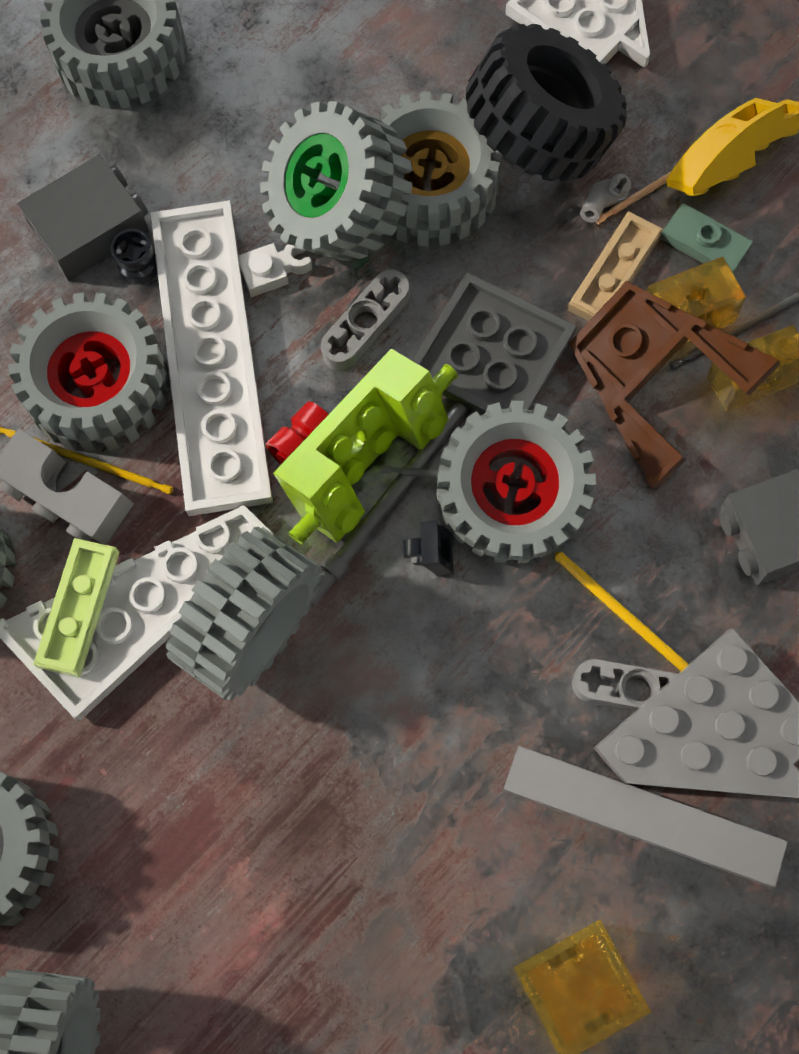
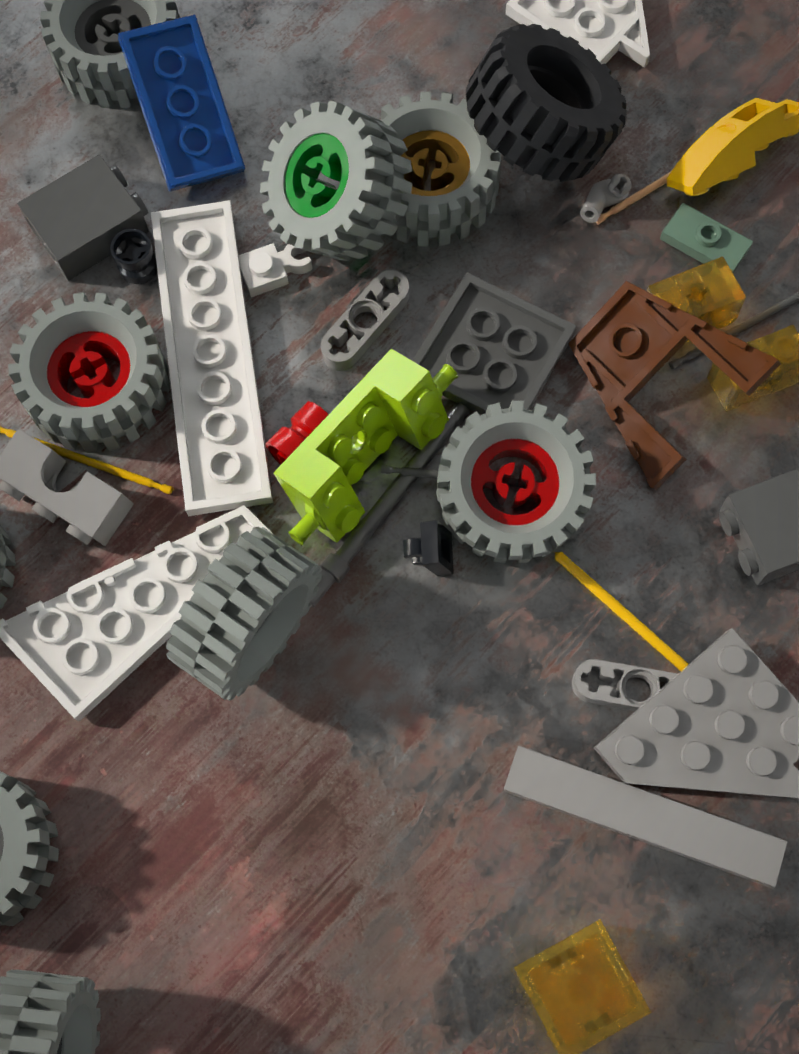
(76, 608): yellowish green tile -> none
(181, 102): none -> blue tile
(617, 263): tan tile -> none

